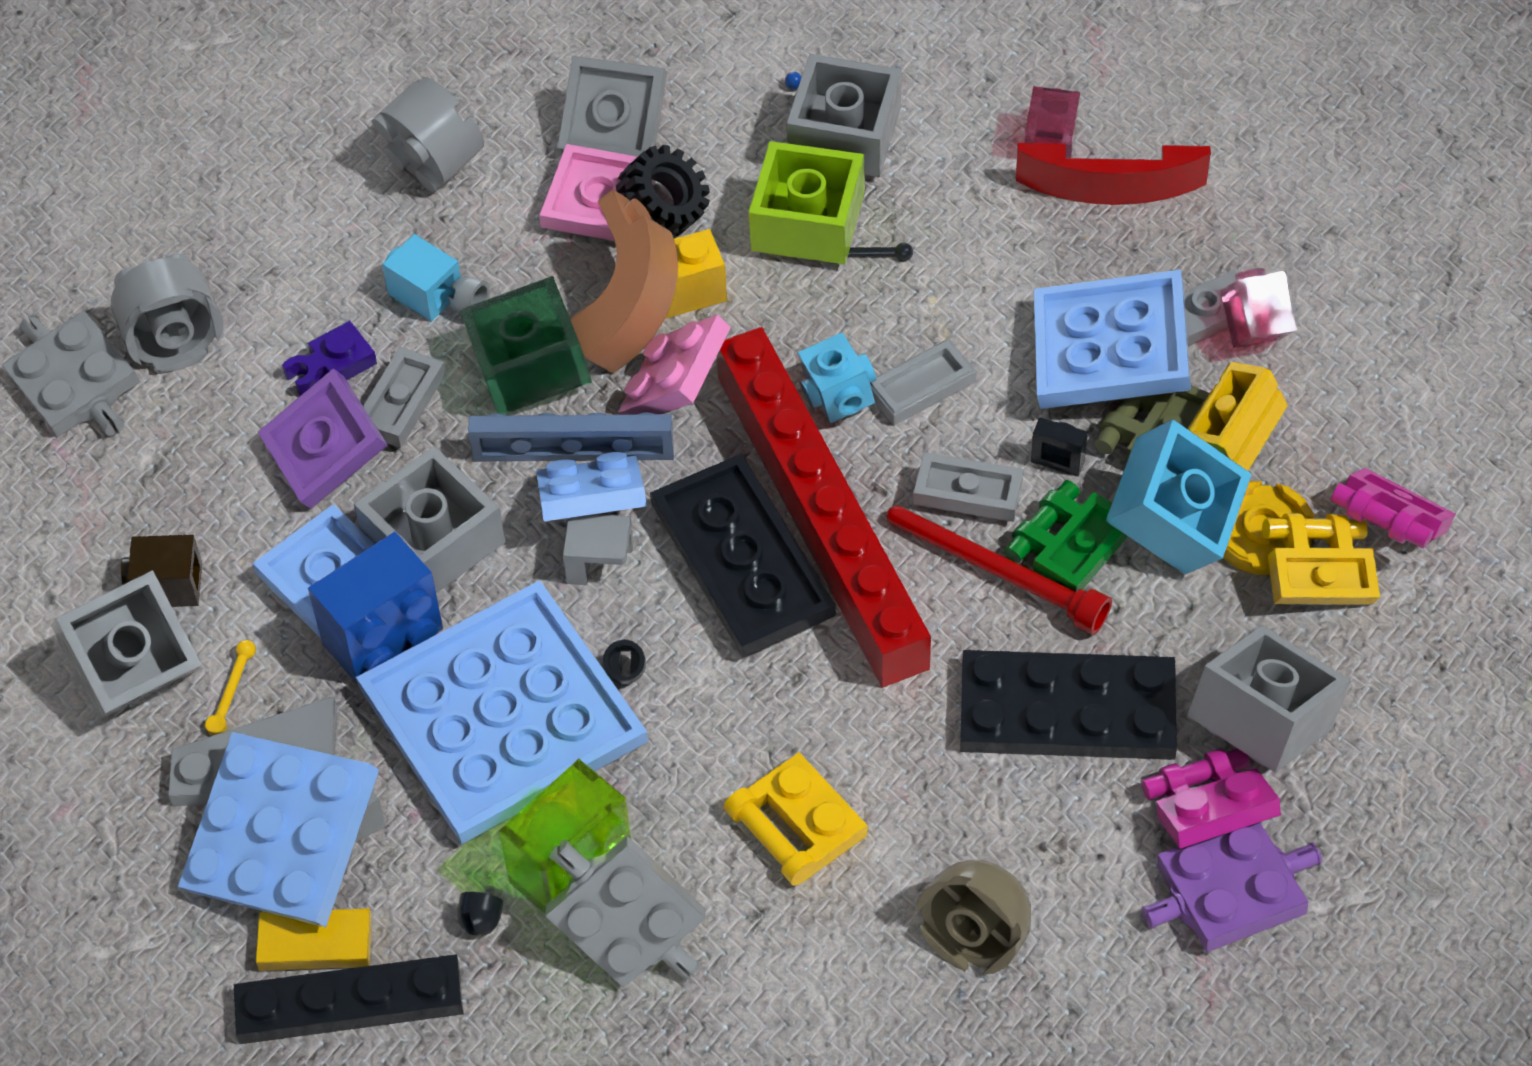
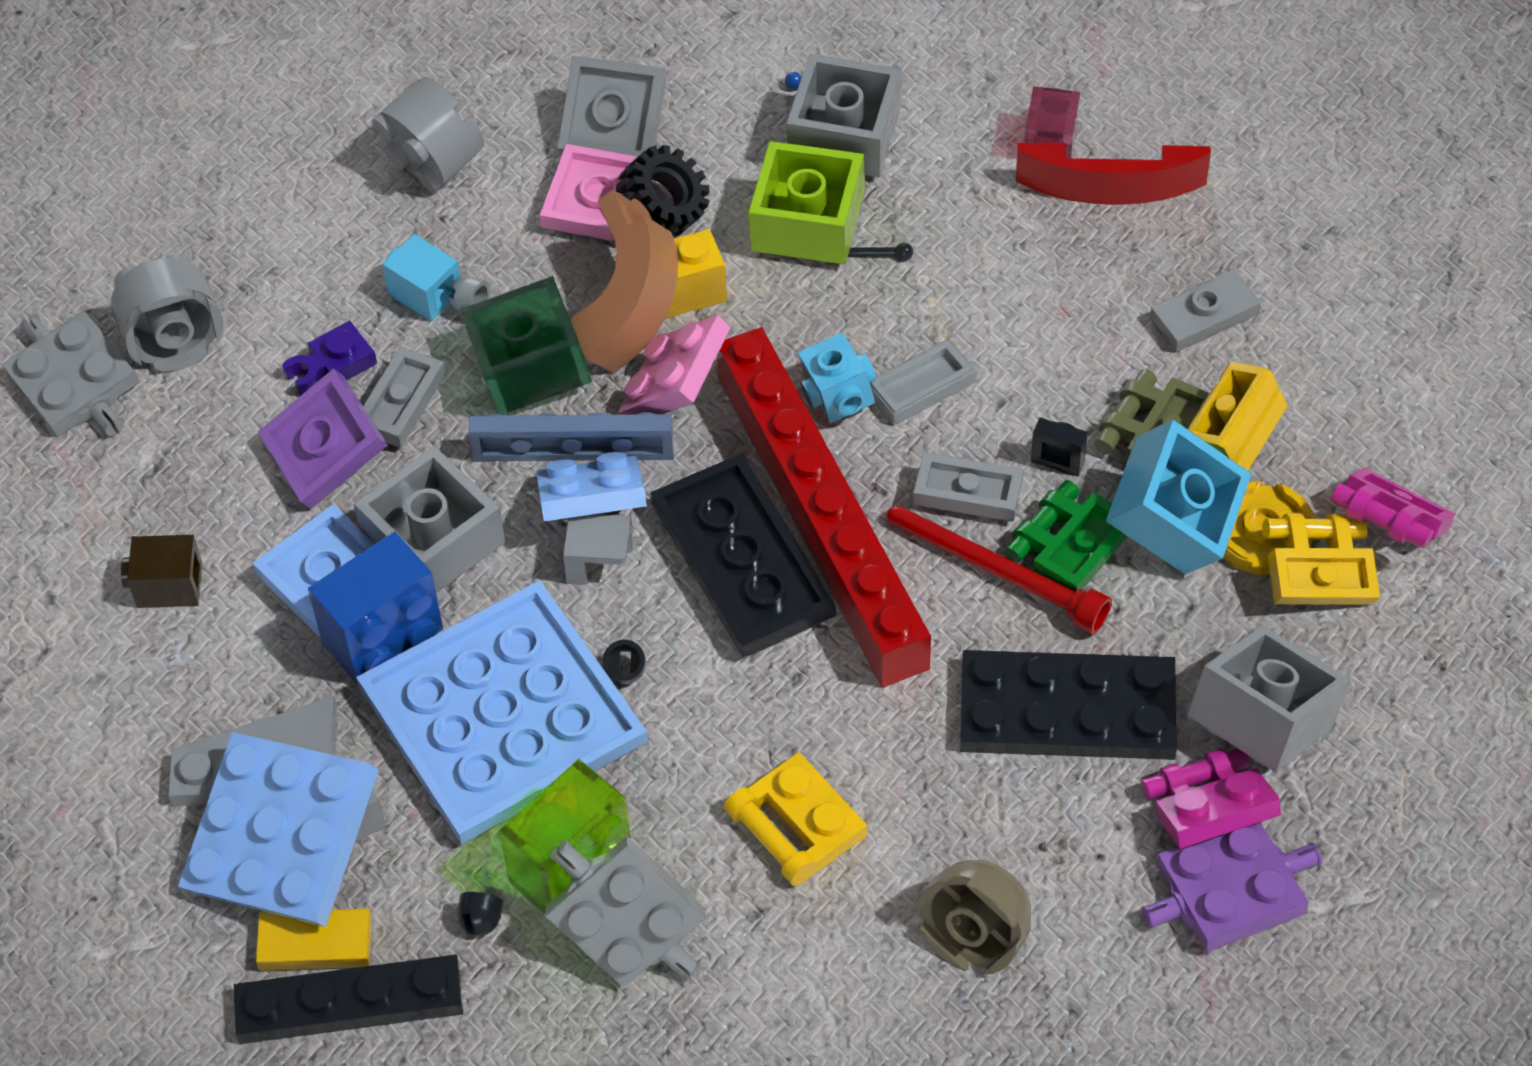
(125, 644): light grey brick -> none
(216, 723): yellow hinge -> none
(1111, 339): light blue plate -> none
(1258, 308): clear pink brick -> none

